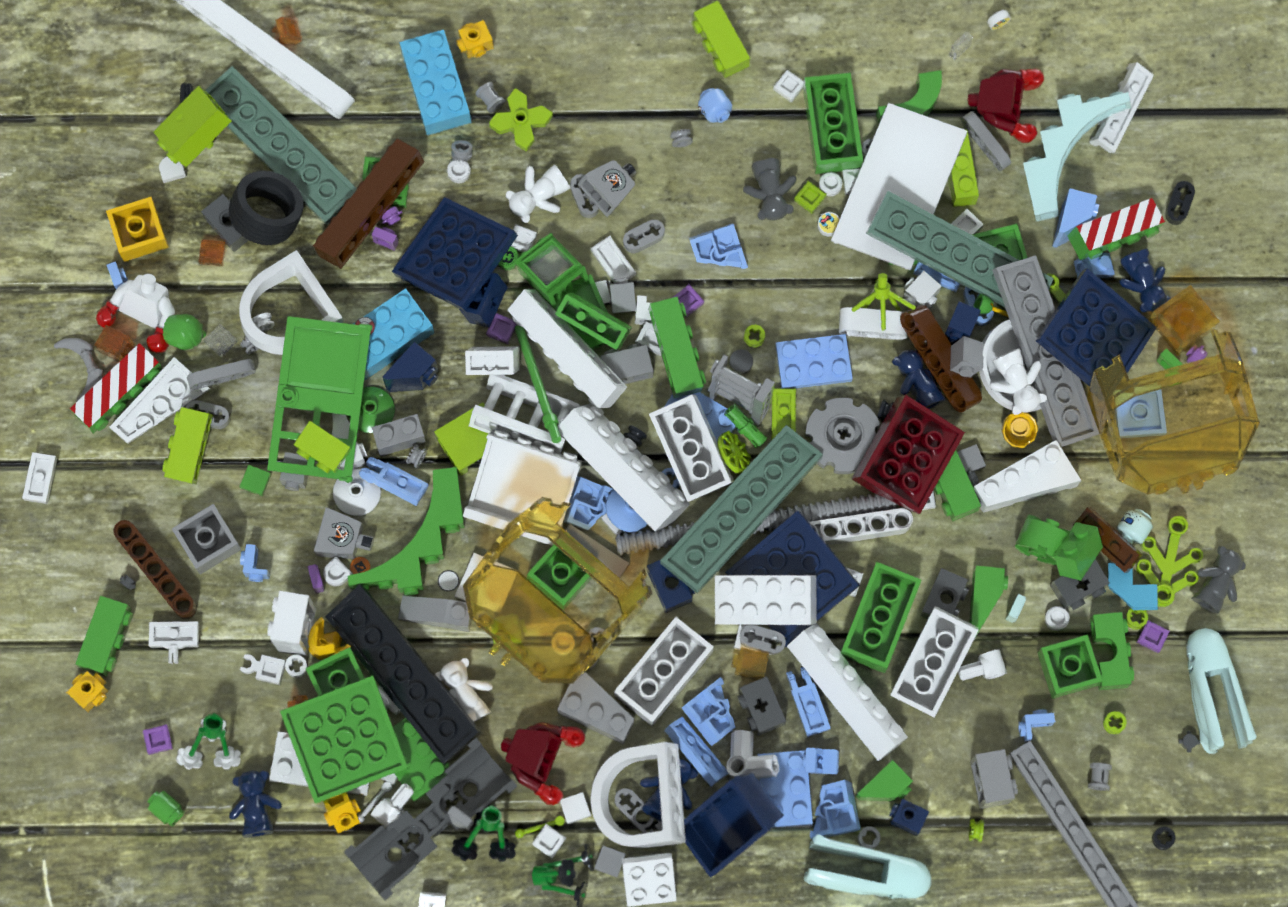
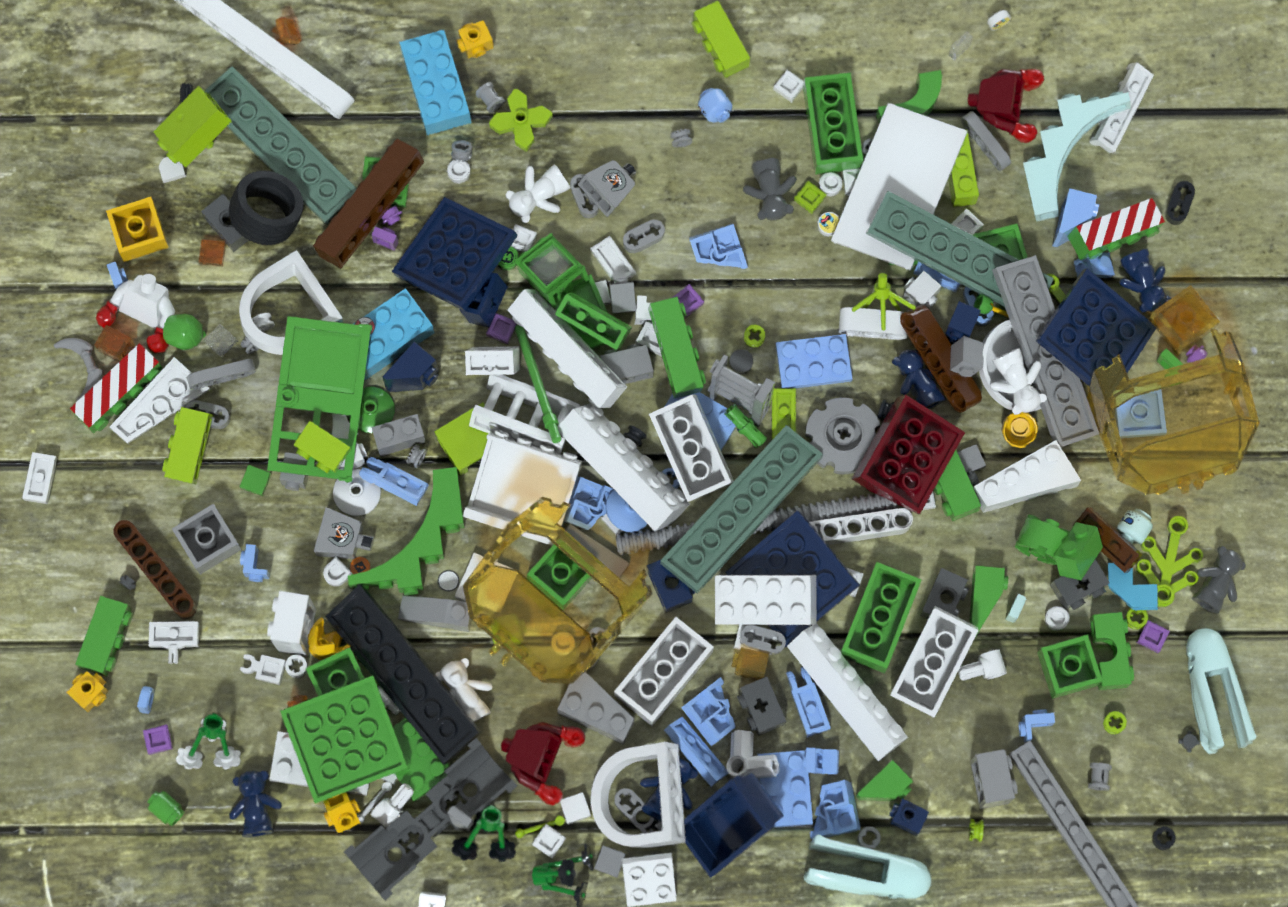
(146, 699): none -> light blue tile
(316, 579): medium lavender tile -> none
(733, 452): lime wheel -> none

